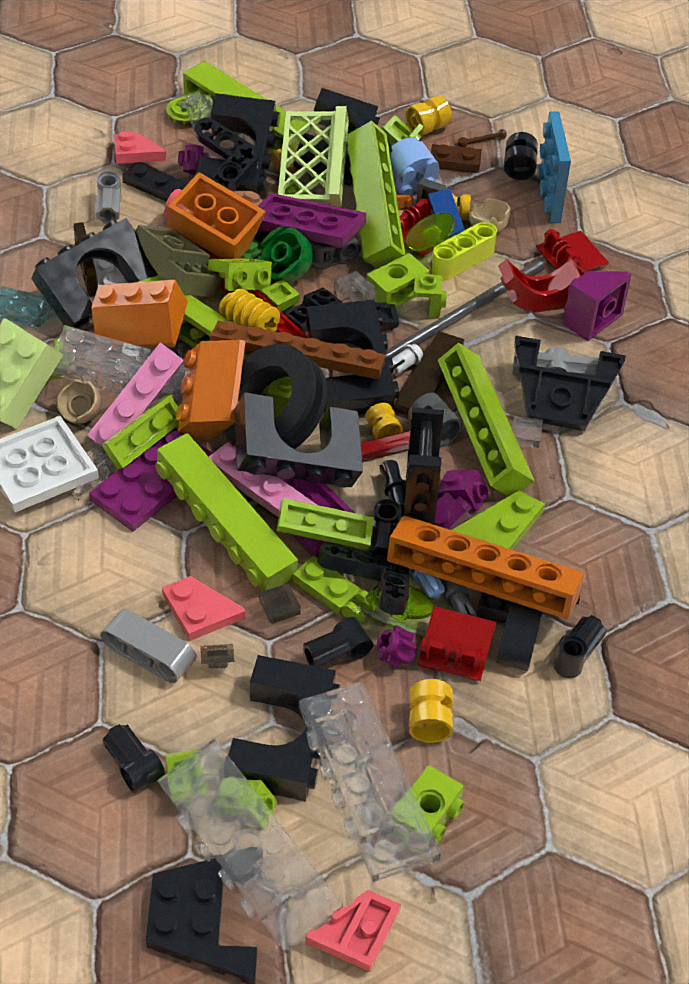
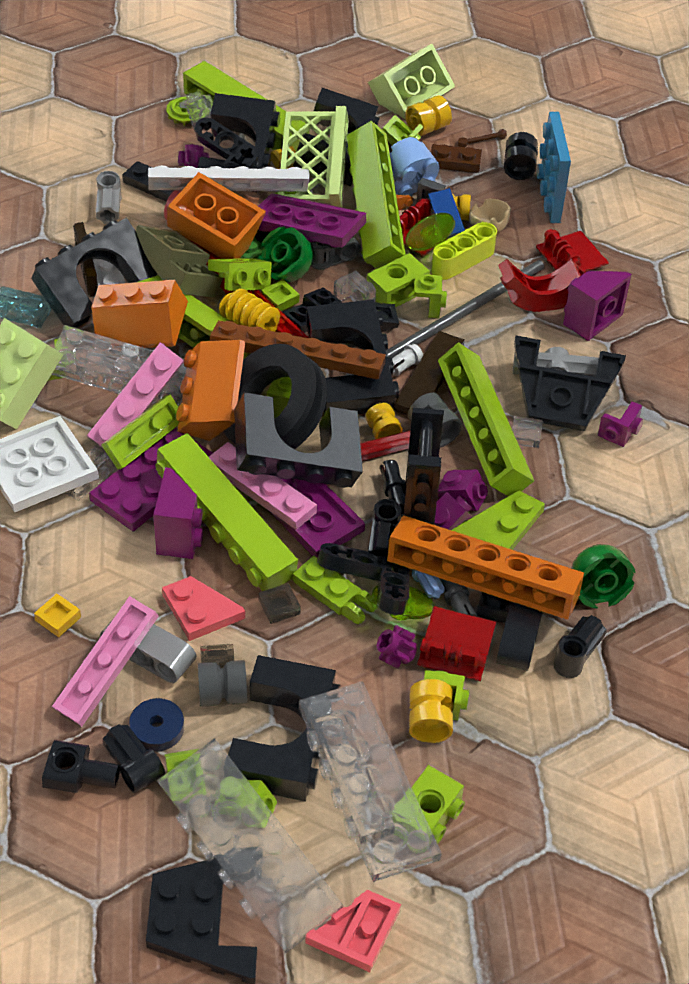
(57, 615): none -> yellow plate
(79, 402): tan hair -> none
(82, 768): none -> black piece
(105, 661): none -> bright pink plate
(136, 148): coral wing -> none
(157, 711): none -> dark blue piece
(177, 518): none -> magenta slope
(222, 683): none -> dark grey wheel
(233, 179): none -> white plate
(325, 524): lime plate -> none
(345, 641): black piece -> none
(412, 81): none -> yellowish green slope
(460, 695): none -> lime bracket
(606, 575): none -> green cylinder
(621, 429): none -> magenta bracket

